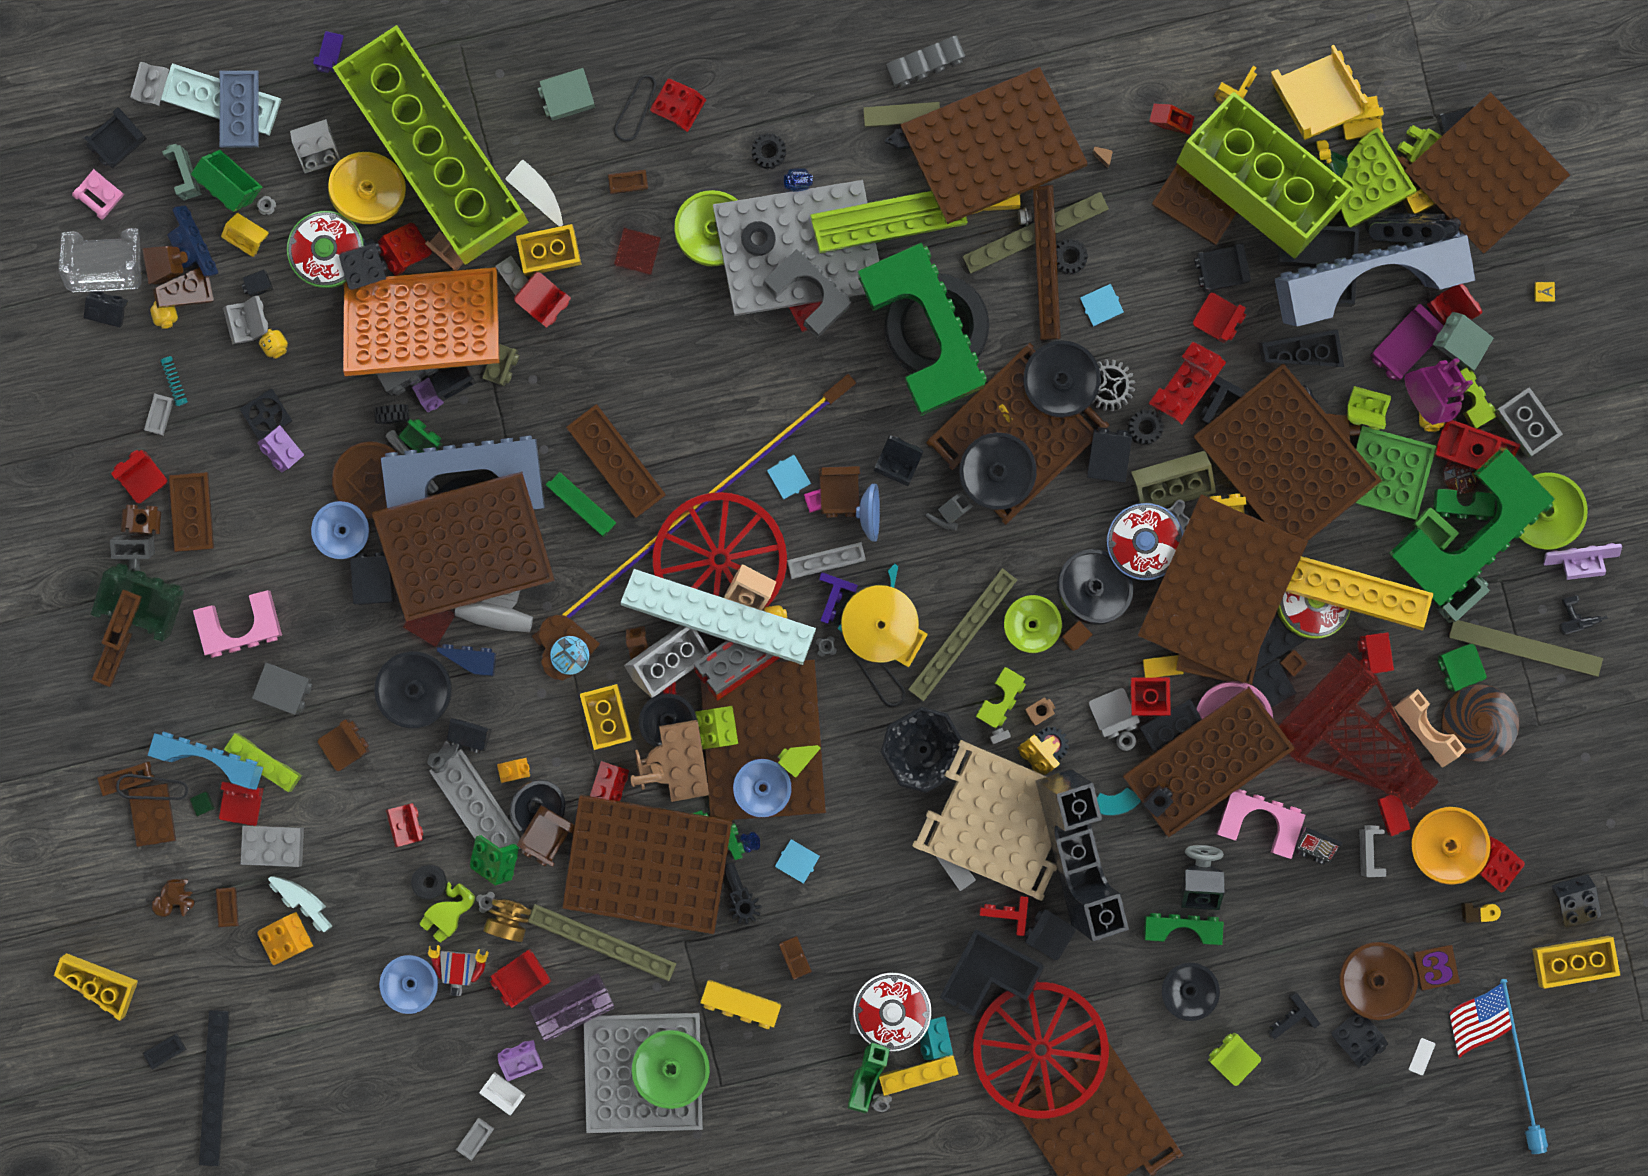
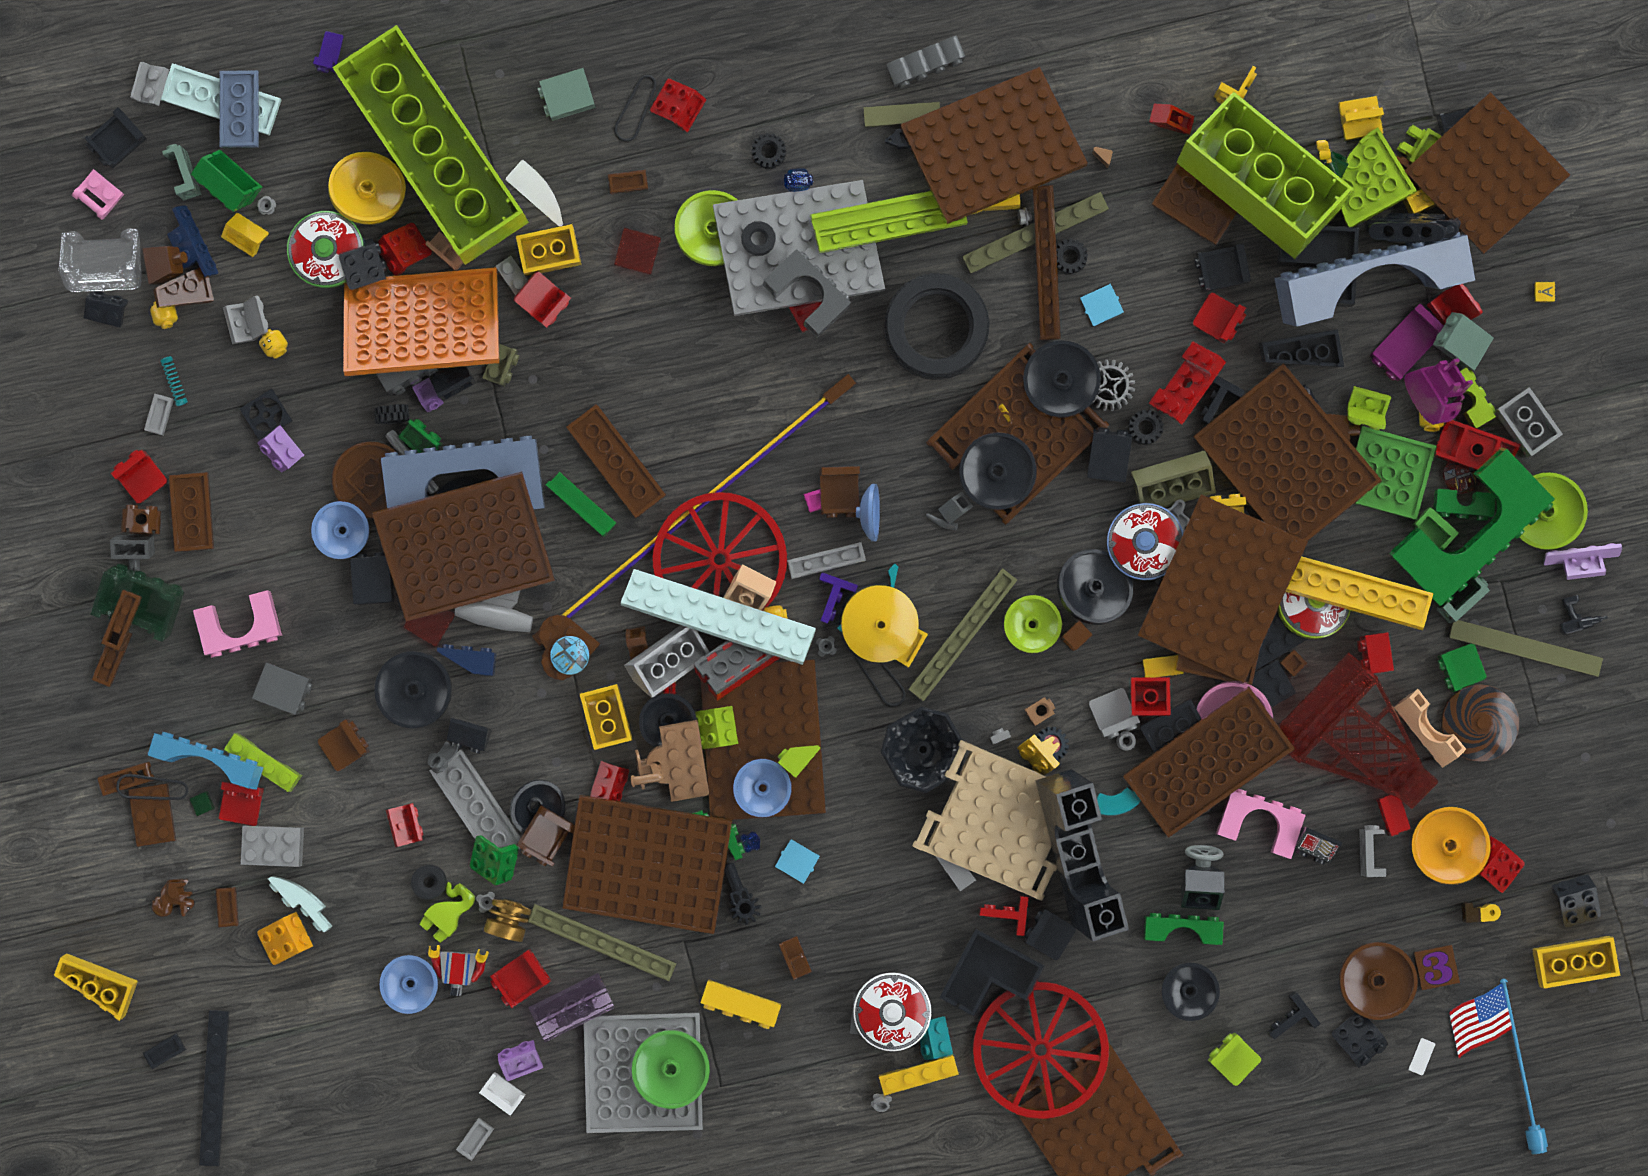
(257, 283): black brick -> none
(315, 146): light grey slope -> none
(513, 770): light orange bracket -> none
(788, 477): medium azure piece -> none
(866, 1077): green arch -> none
(898, 460): black bracket -> none
(915, 278): green arch -> none
(994, 713): lime arch -> none
(1152, 806): black brick -> none
(1321, 94): yellow panel -> none

